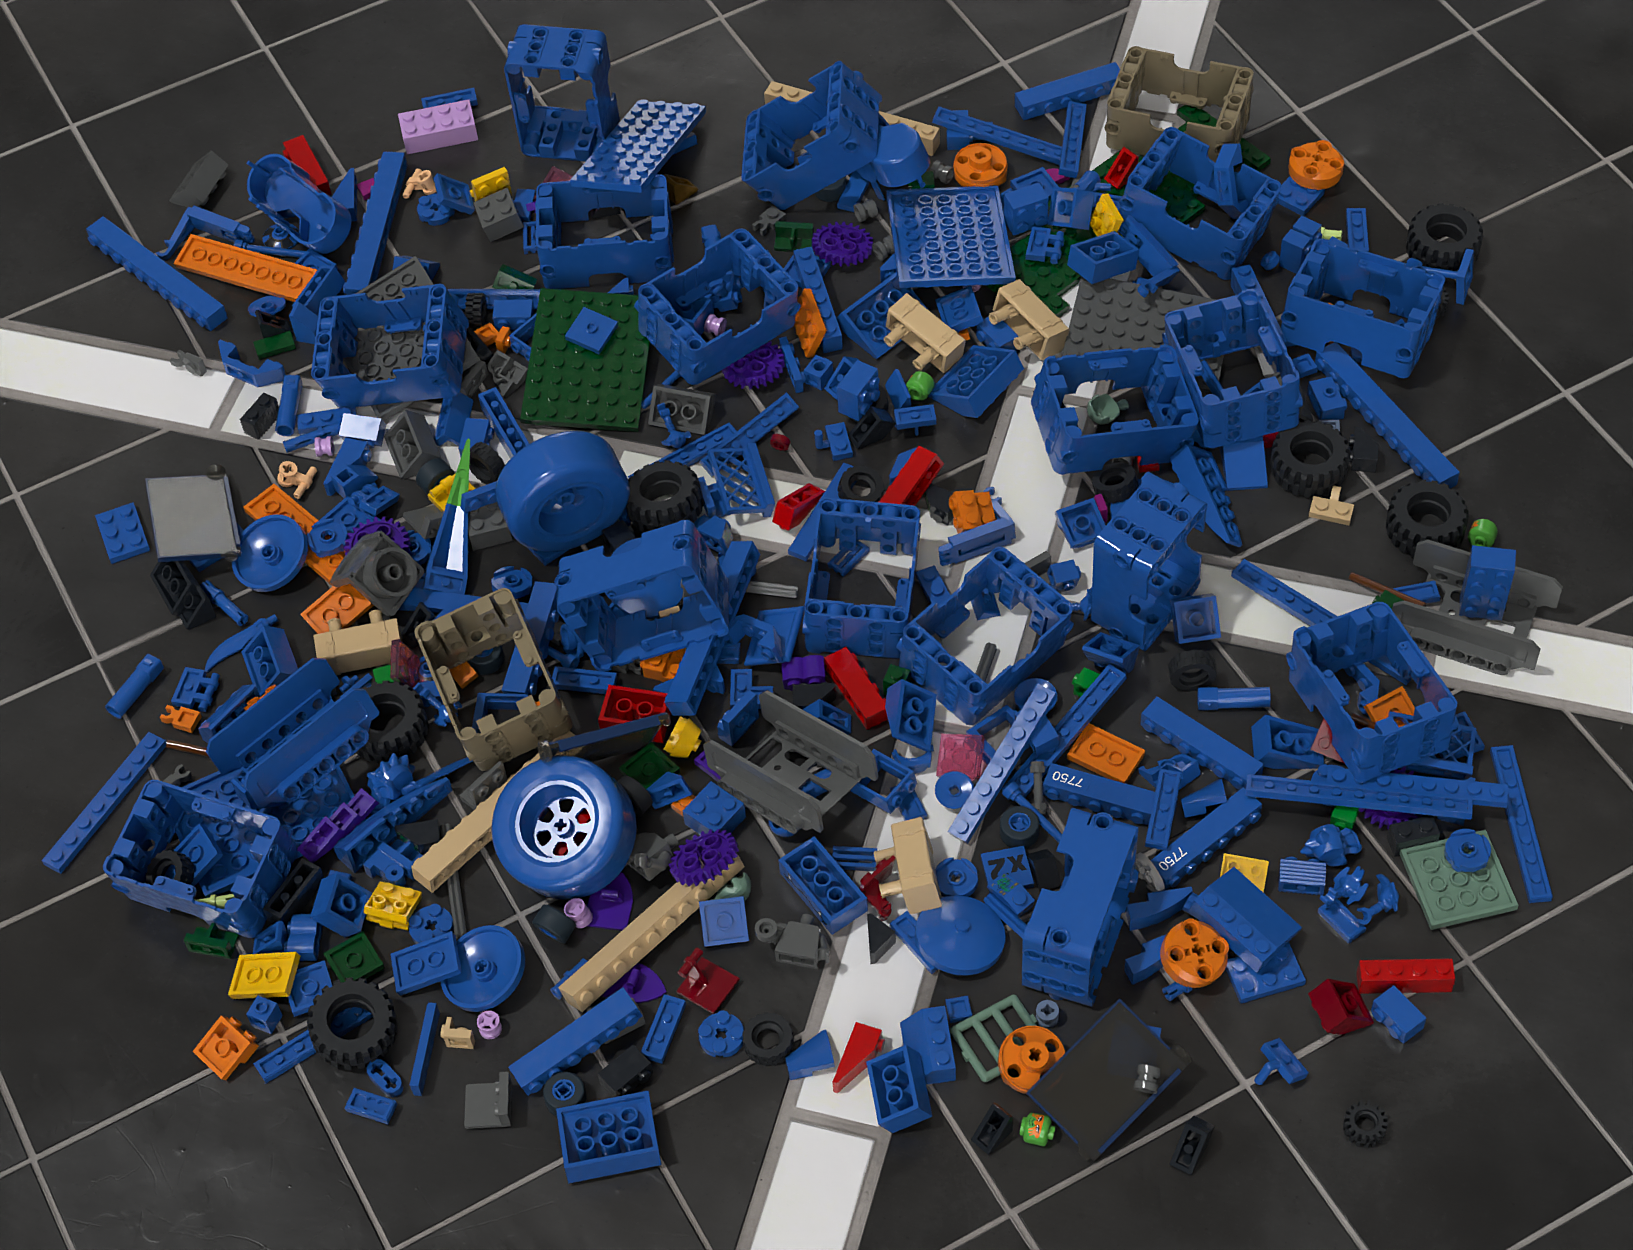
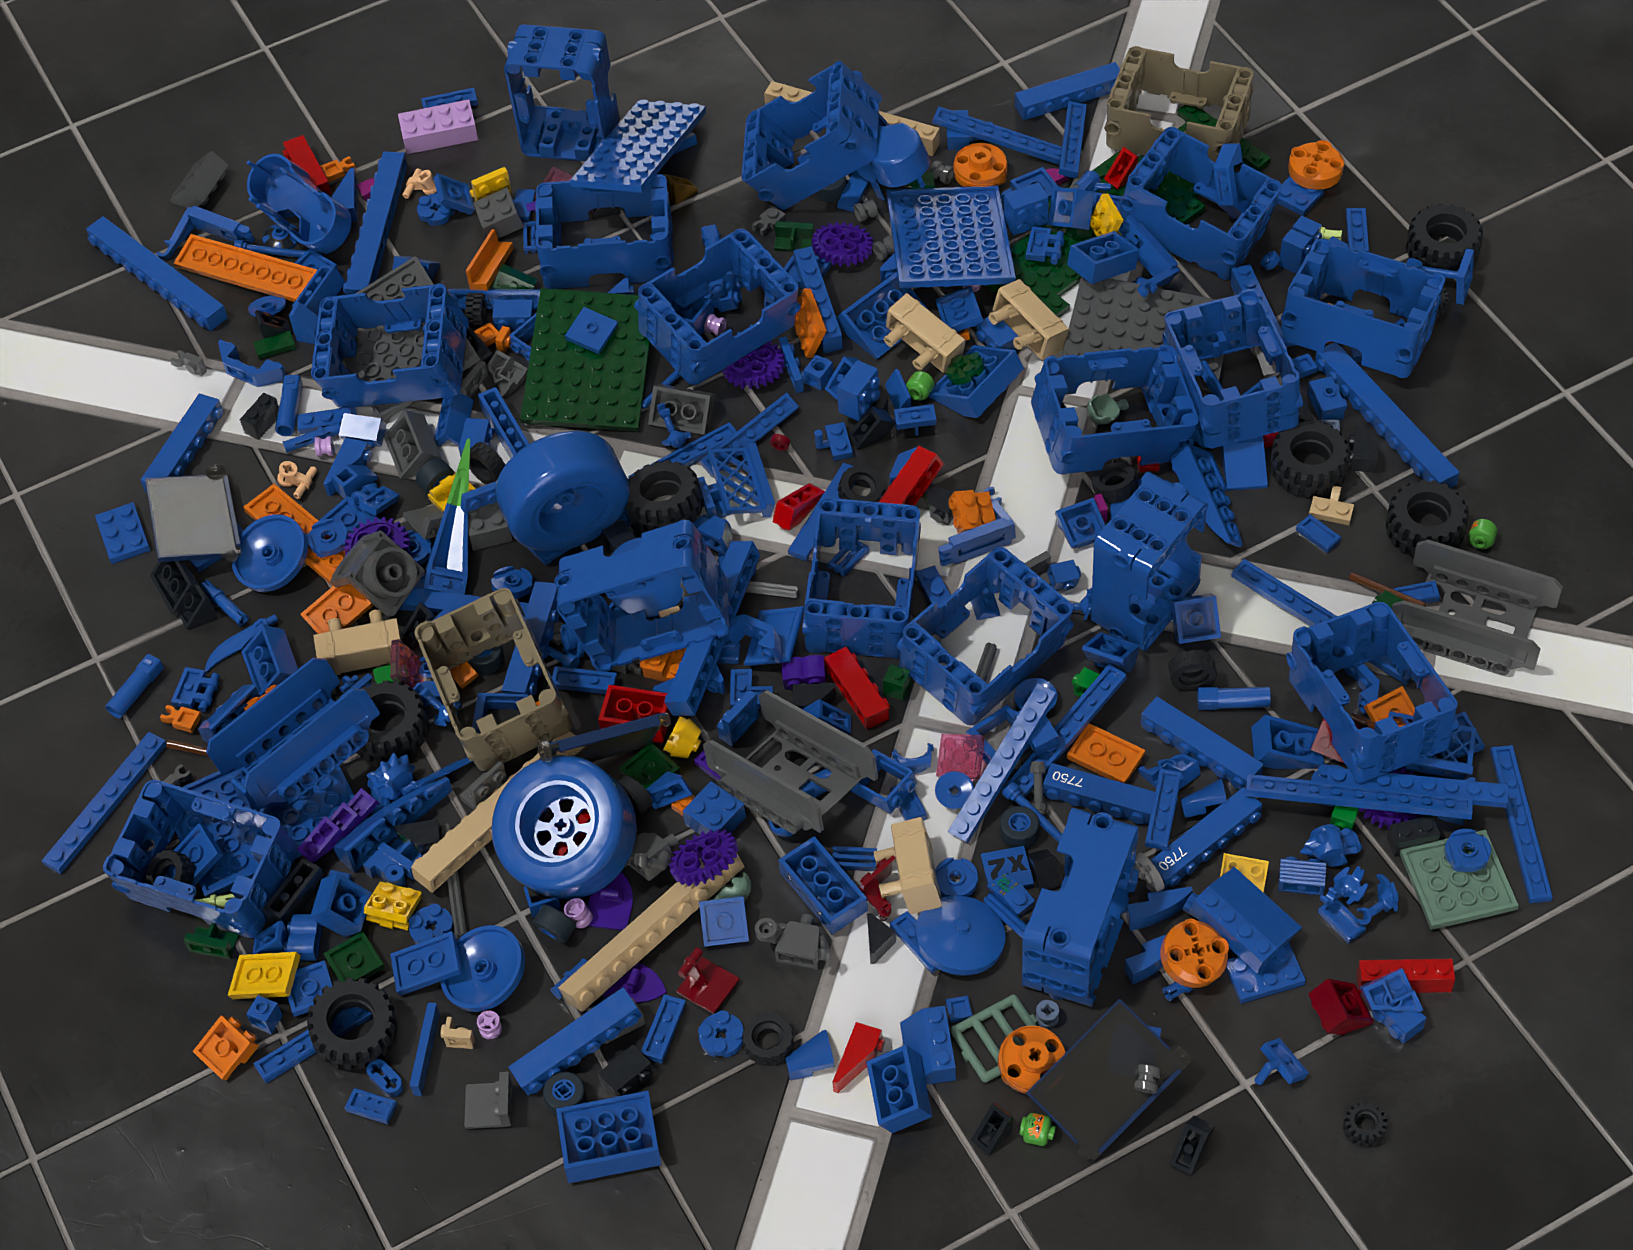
(185, 439): none -> blue brick
(335, 169): none -> orange plate
(487, 262): none -> orange panel
(535, 907): none -> blue bracket
(911, 713): blue slope -> none
(965, 367): none -> dark green plate
(1318, 533): none -> blue tile
(1391, 993): none -> blue slope
(1487, 582): blue brick -> none

